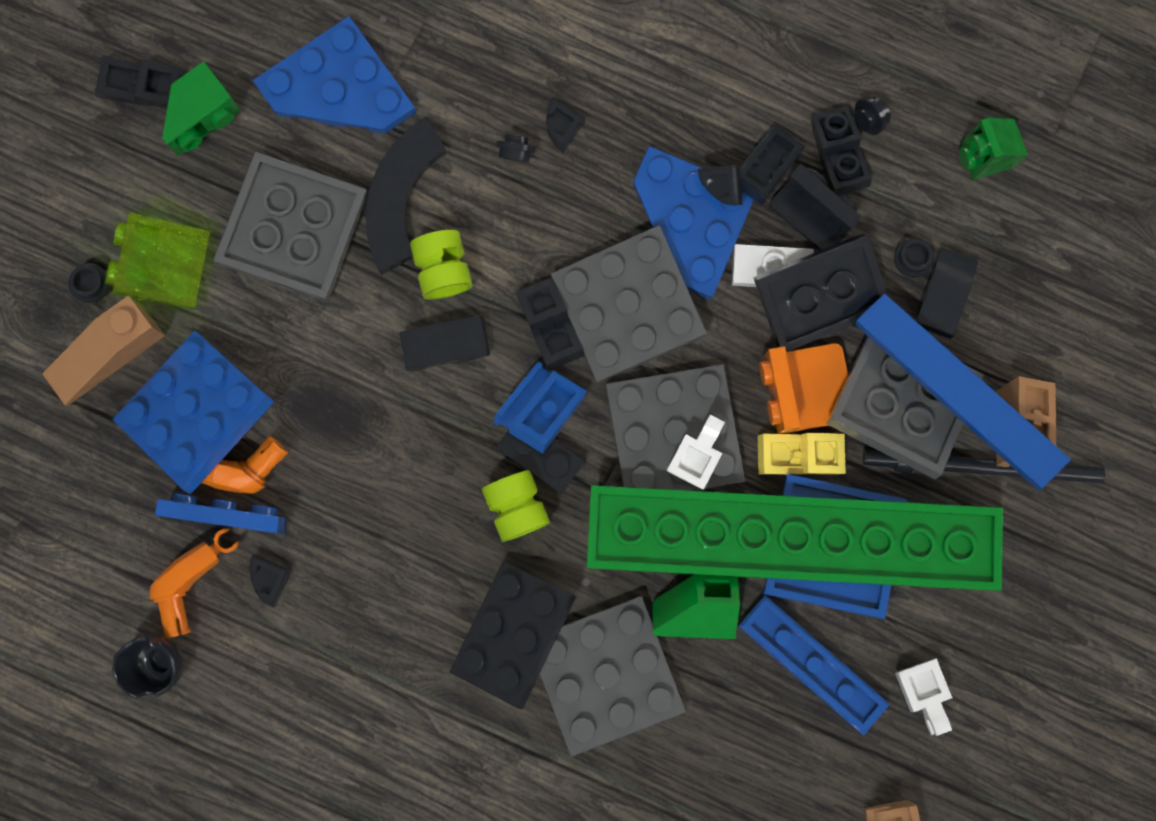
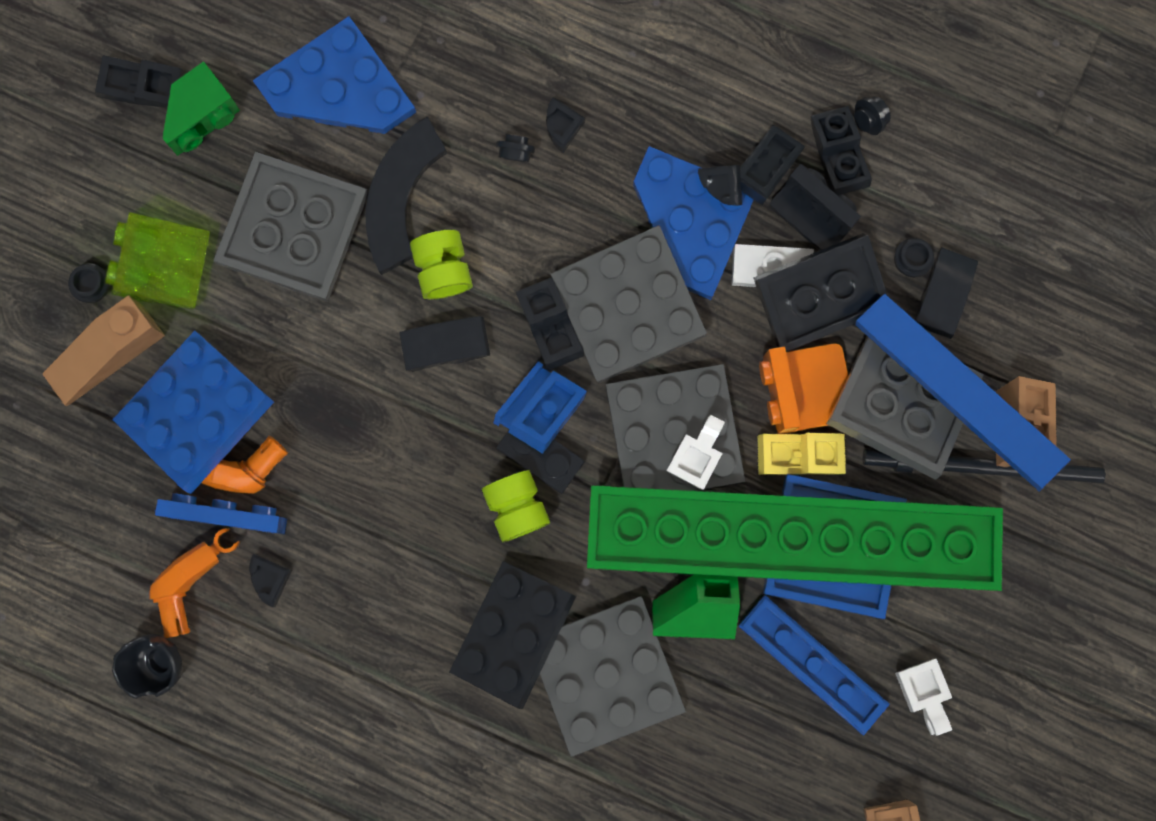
(992, 148): green slope -> none

